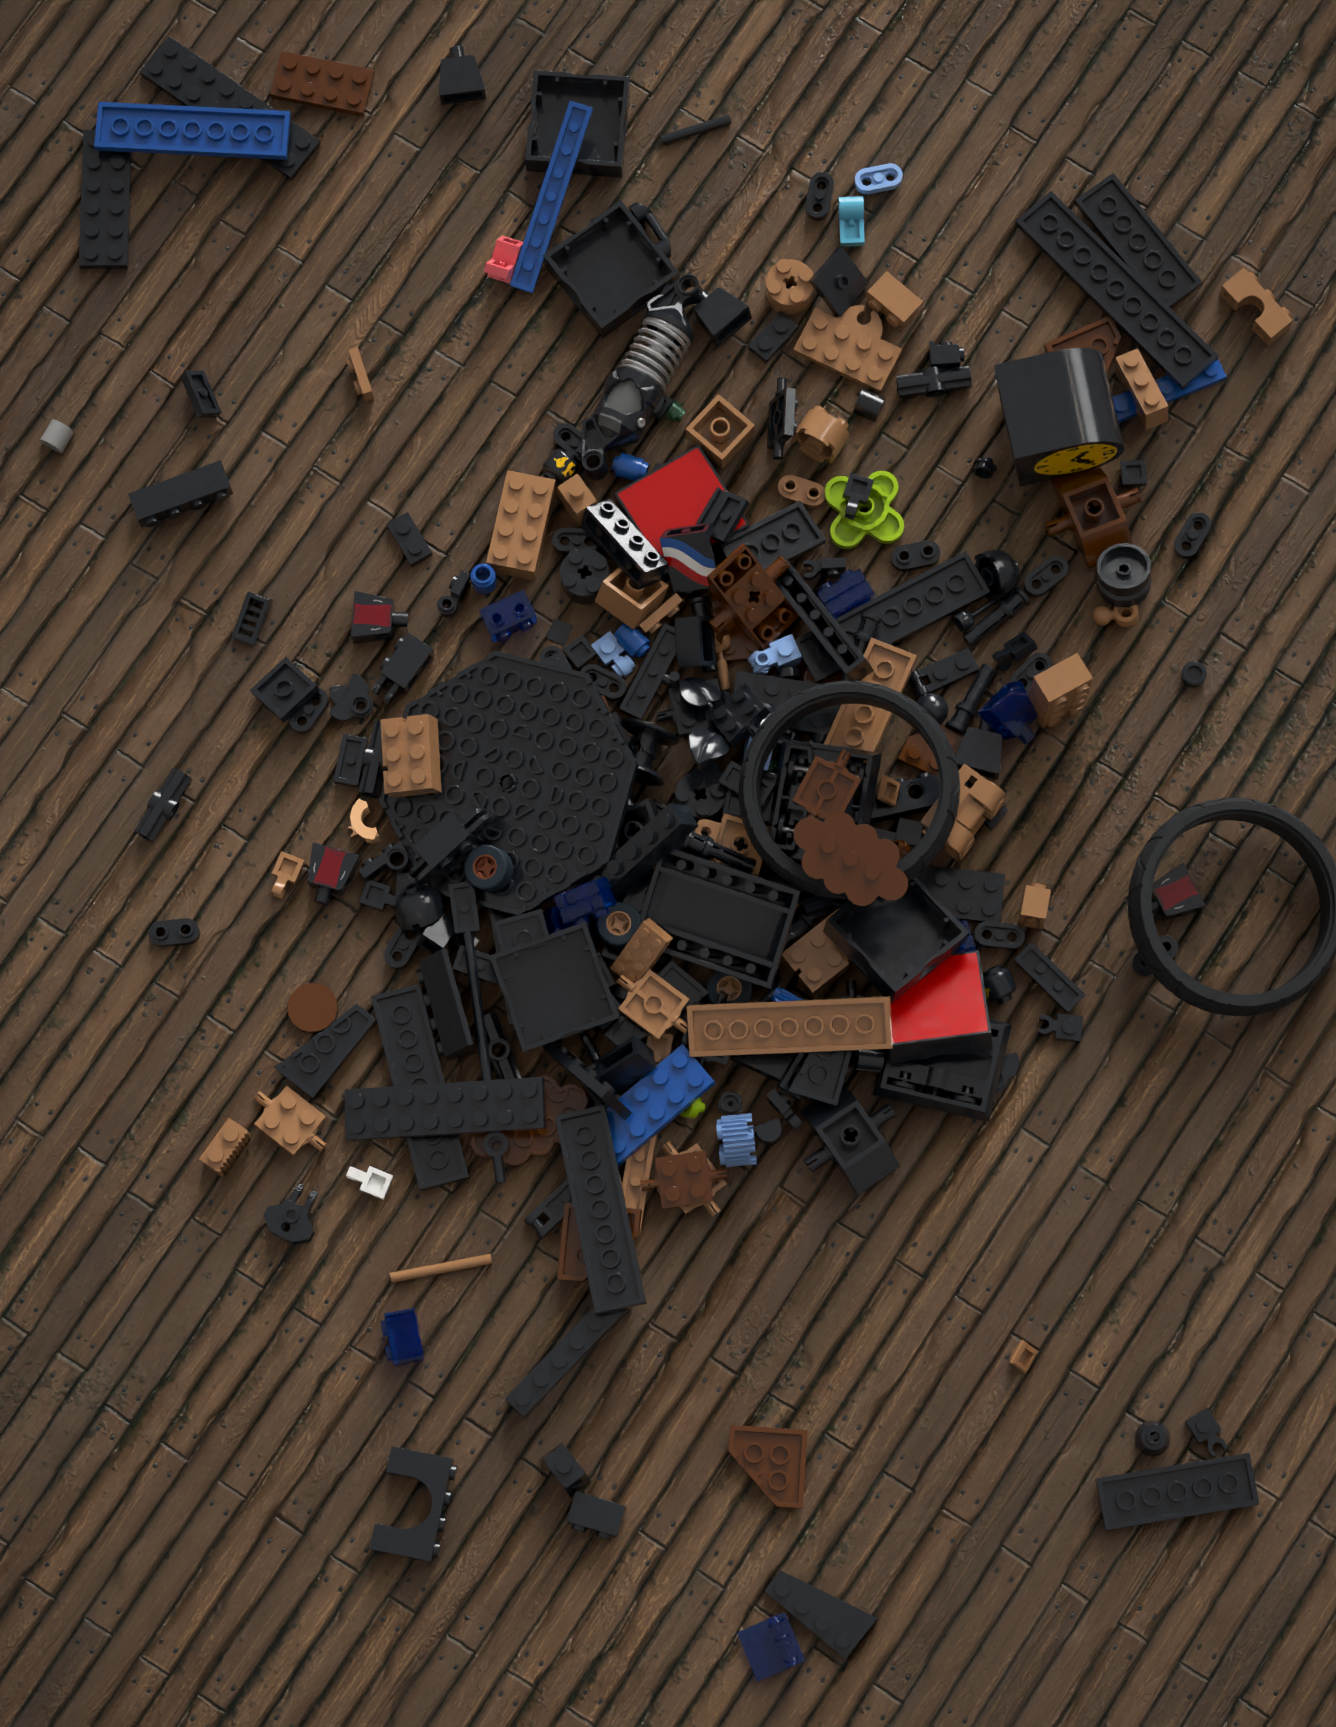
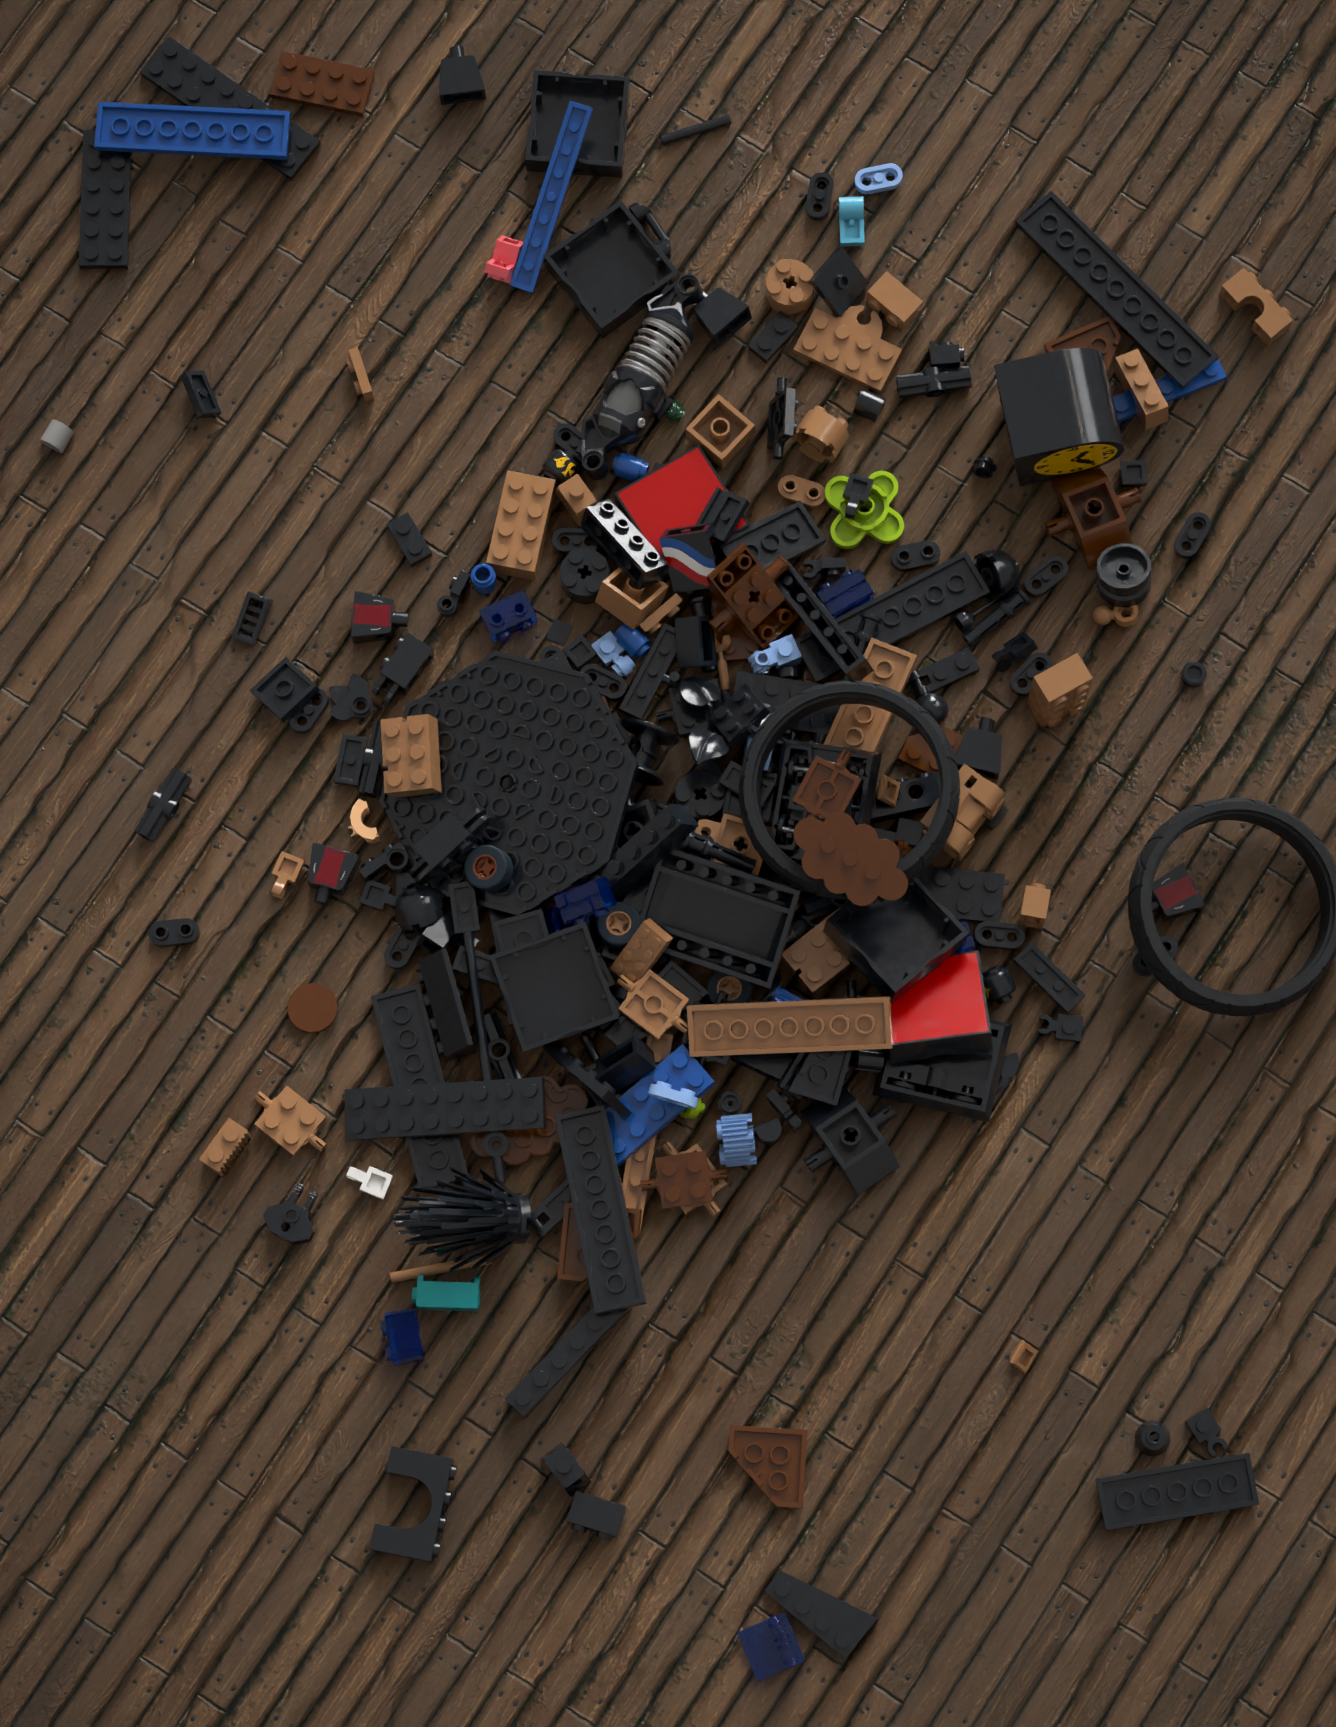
(181, 494): black brick -> none
(323, 1055): black wing -> none
(446, 1295): none -> teal brick
(475, 1213): none -> black plant
(664, 1092): none -> light blue plate
(966, 709): black pin -> none
(1010, 712): clear blue torso -> none
(1137, 240): black plate -> none

